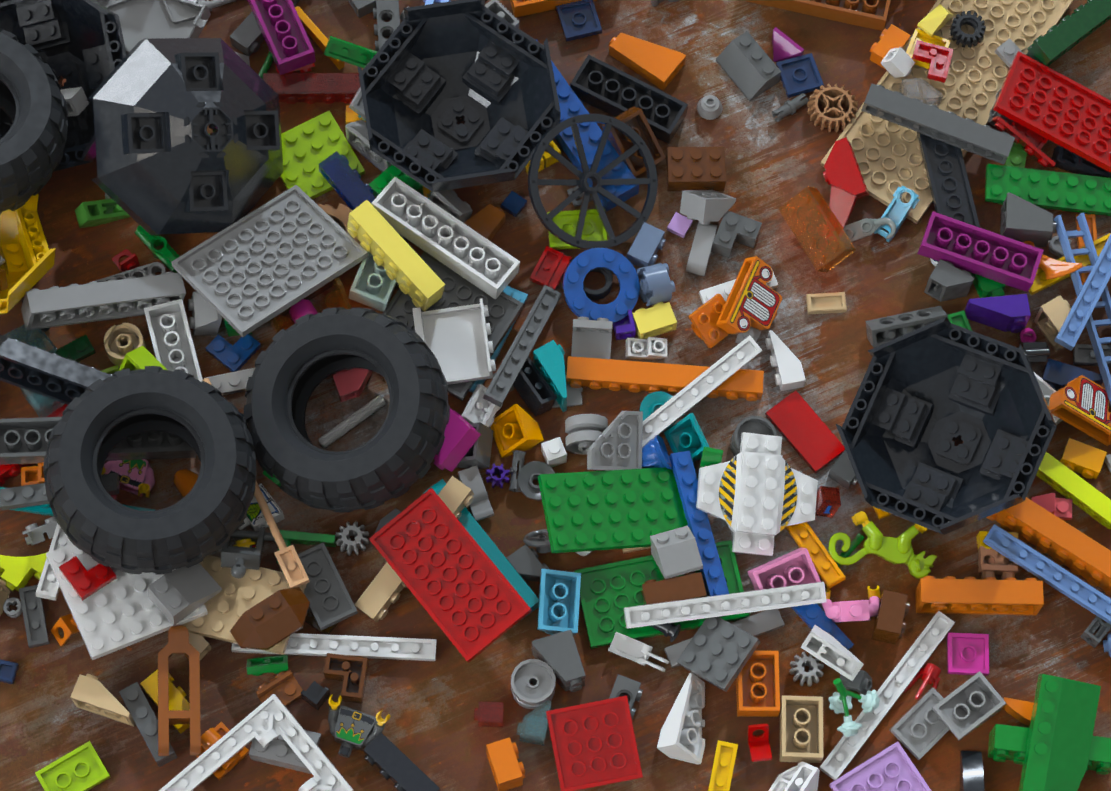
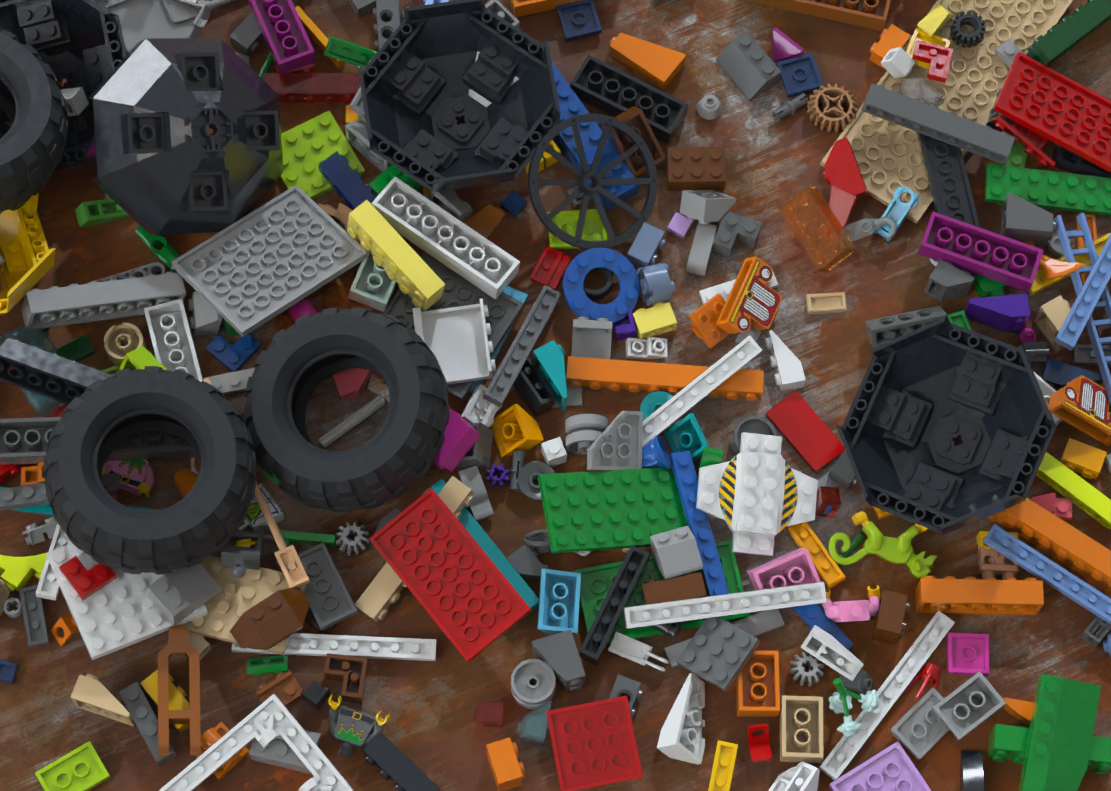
(127, 264): red bracket -> none
(614, 605): none -> black brick

